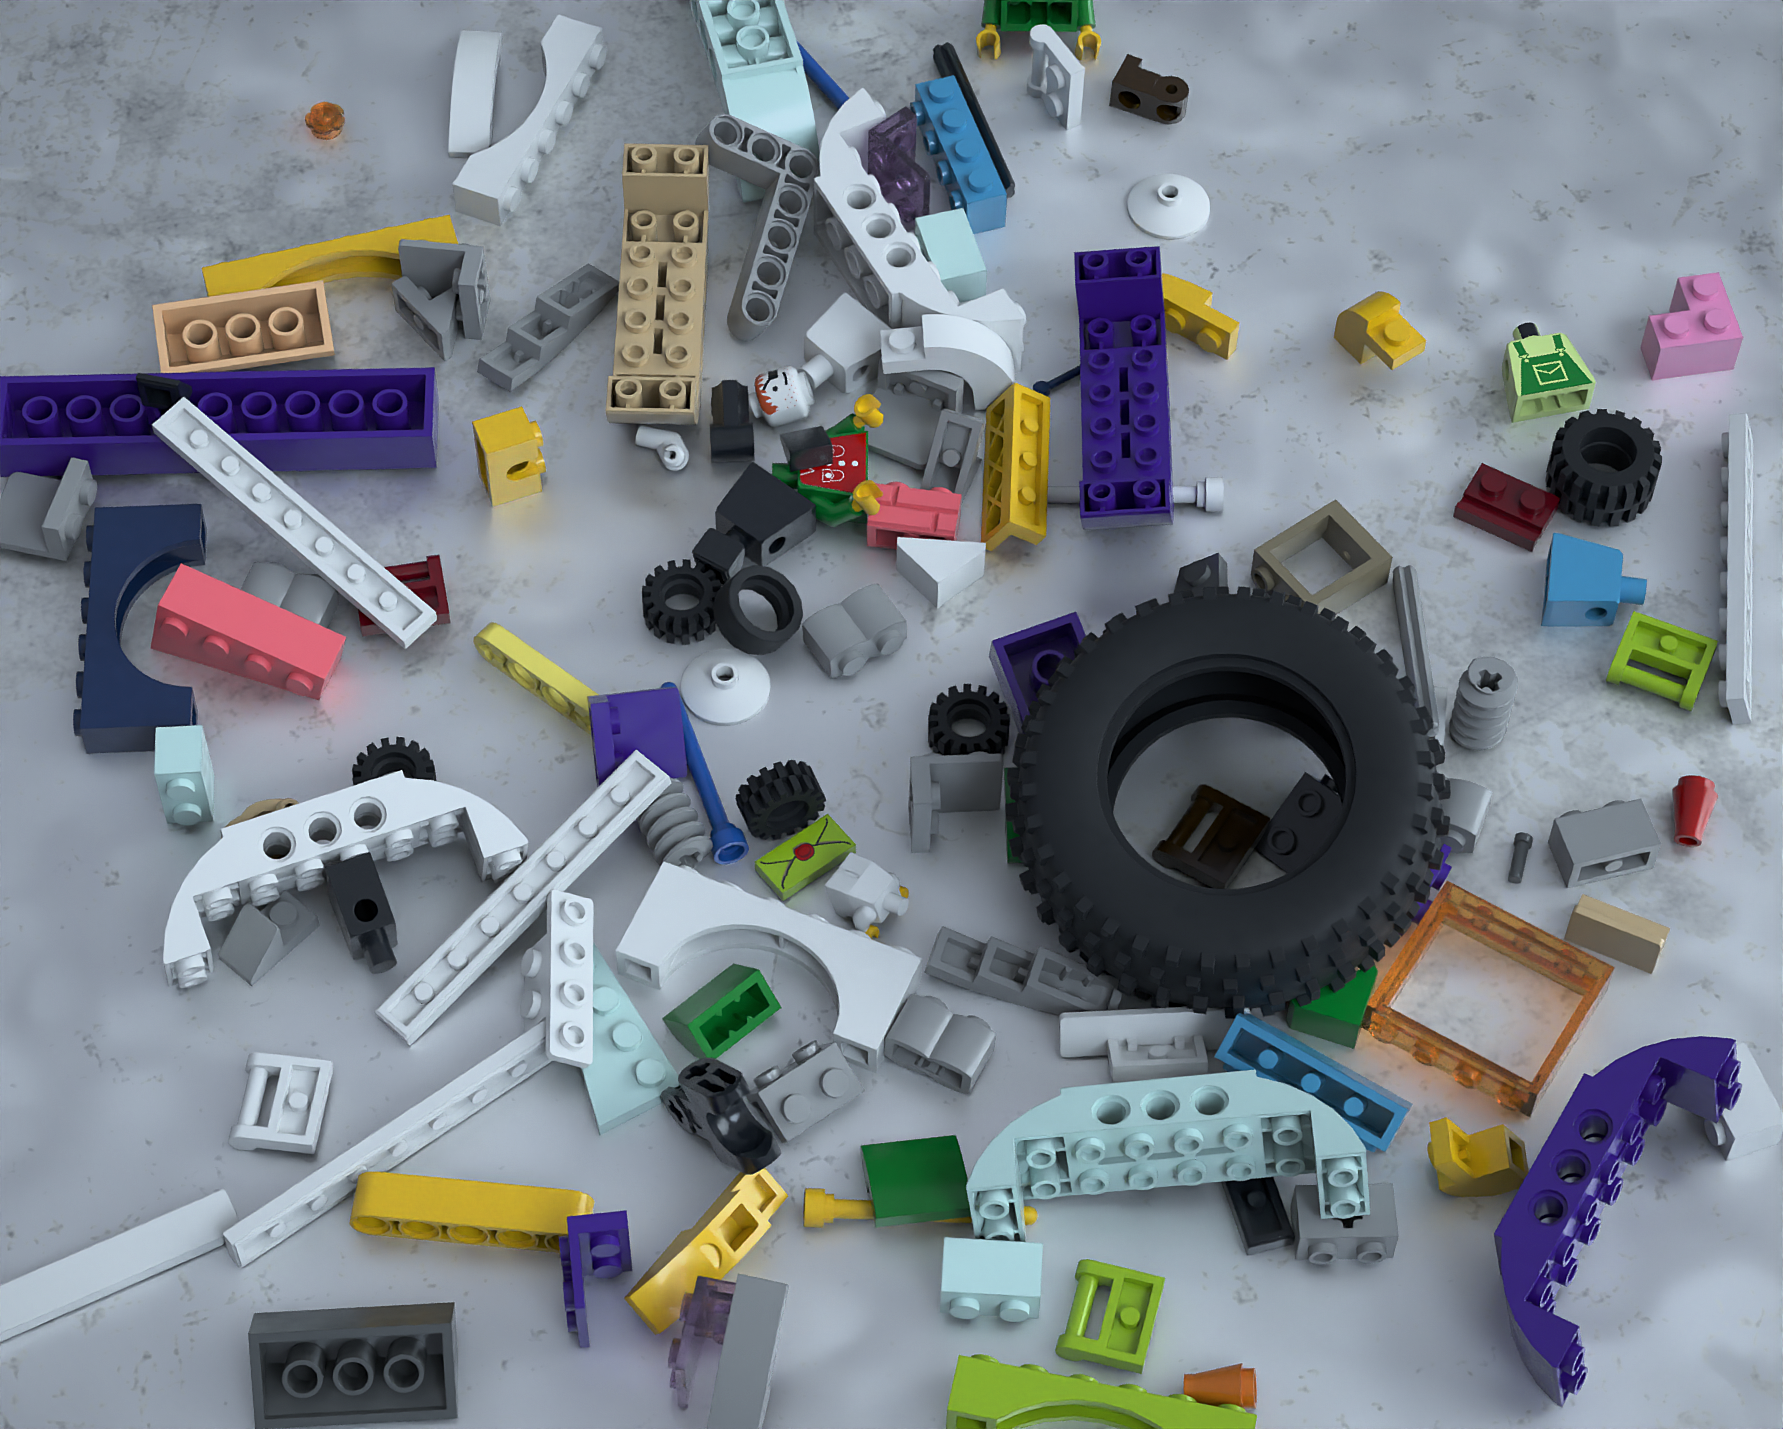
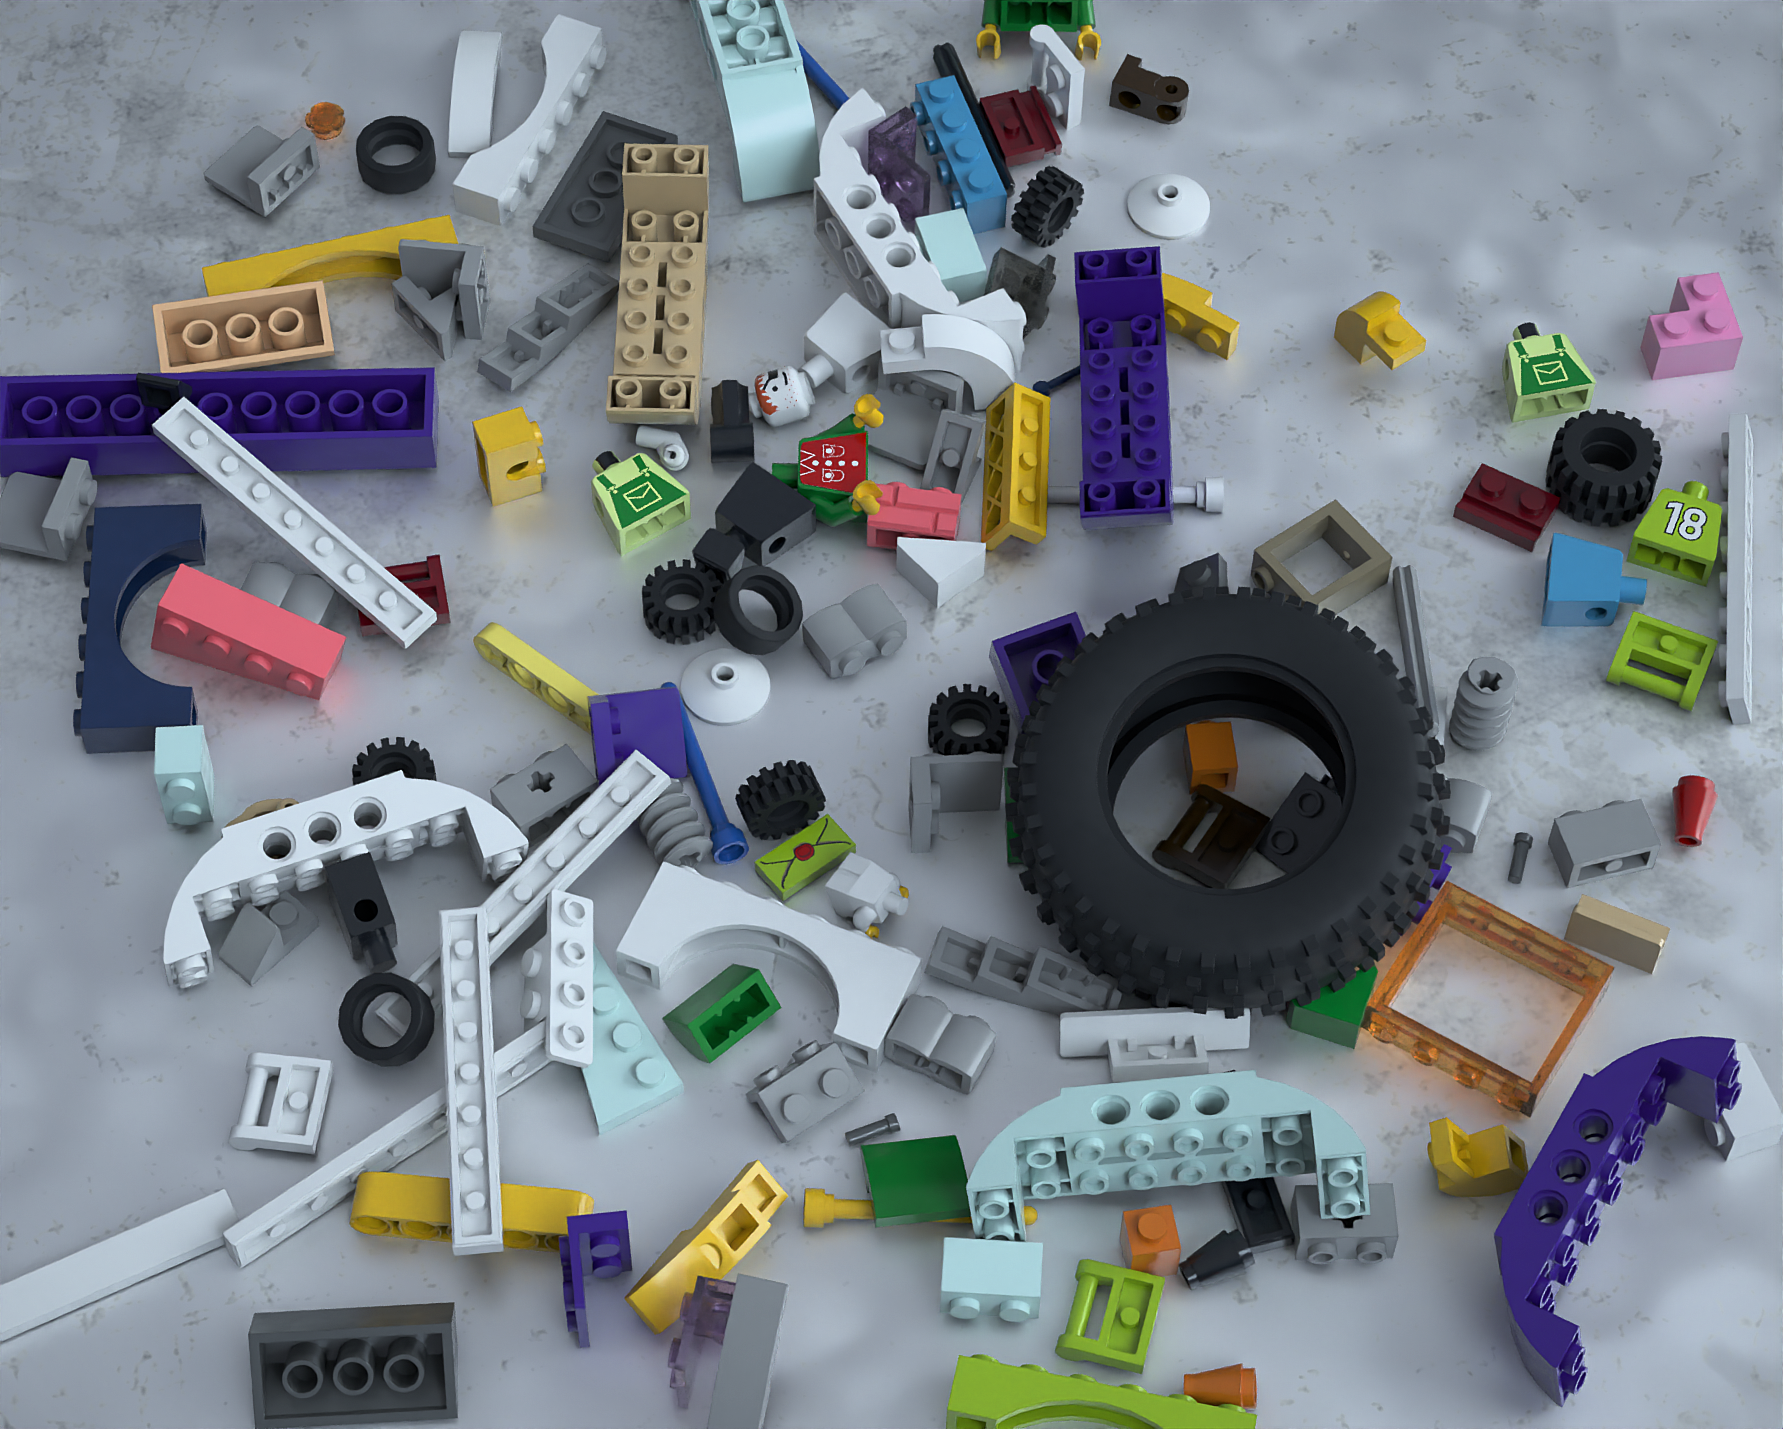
(264, 168): none -> light grey bracket
(356, 1003): none -> black tyre
(397, 131): none -> black tyre
(470, 1082): none -> white tile
(544, 793): none -> light grey brick
(589, 200): none -> dark grey plate
(636, 499): none -> yellowish green torso
(714, 1109): black piece -> none
(772, 221): light grey beam -> none
(807, 448): black slope -> none
(873, 1130): none -> dark grey piece
(1021, 126): none -> dark red plate
(1023, 283): none -> clear smoke bracket
(1047, 206): none -> black tyre
(1150, 1240): none -> orange brick
(1210, 755): none -> orange brick
(1217, 1260): none -> black cone
(1276, 1056): dark azure brick -> none
(1679, 534): none -> lime torso

